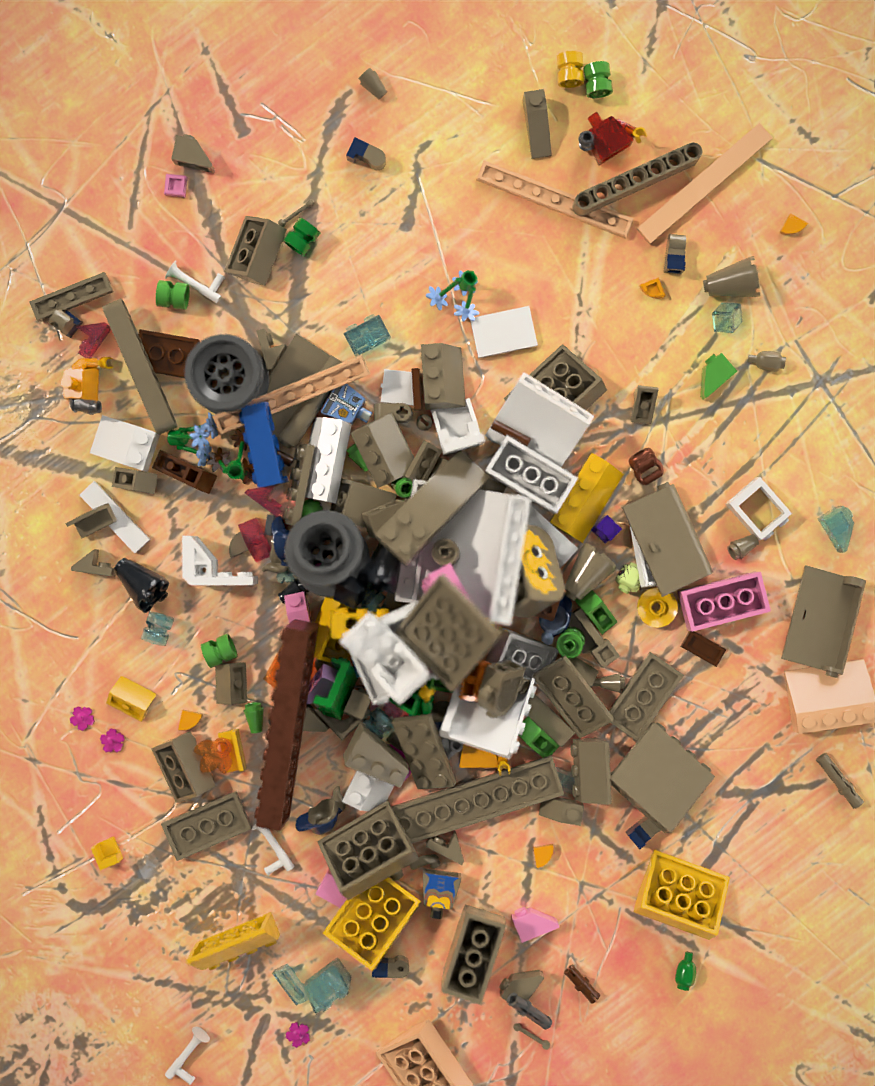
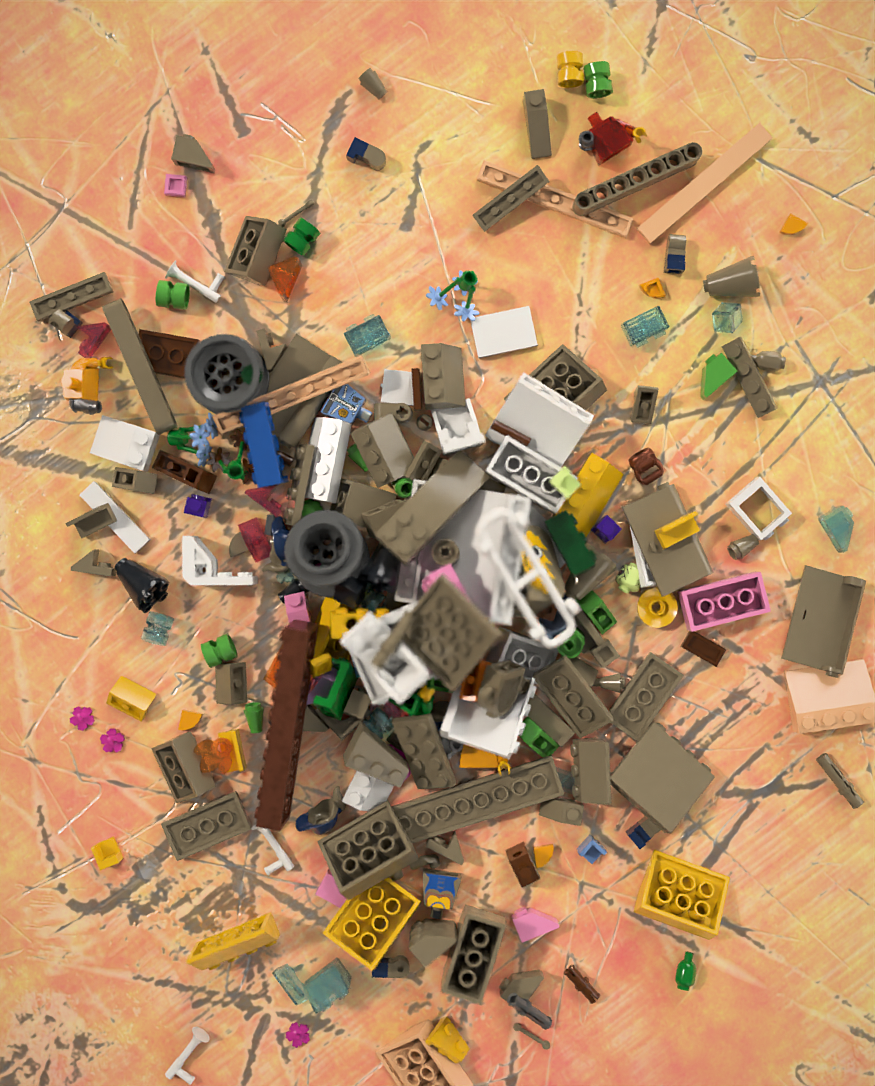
(198, 506): none -> dark purple brick
(247, 374): none -> dark green piece
(285, 276): none -> clear orange slope
(320, 665): none -> yellow tile
(388, 647): none -> dark tan pin
(431, 939): none -> dark tan slope
(448, 1040): none -> yellow wing
(511, 198): none -> dark tan plate
(522, 865): none -> reddish brown torso
(564, 483): none -> yellowish green panel
(568, 608): none -> white bar
(571, 543): none -> dark green brick
(591, 849): none -> medium blue panel
(645, 326): none -> clear light blue brick
(677, 530): none -> yellow panel
(749, 377): none -> dark tan plate

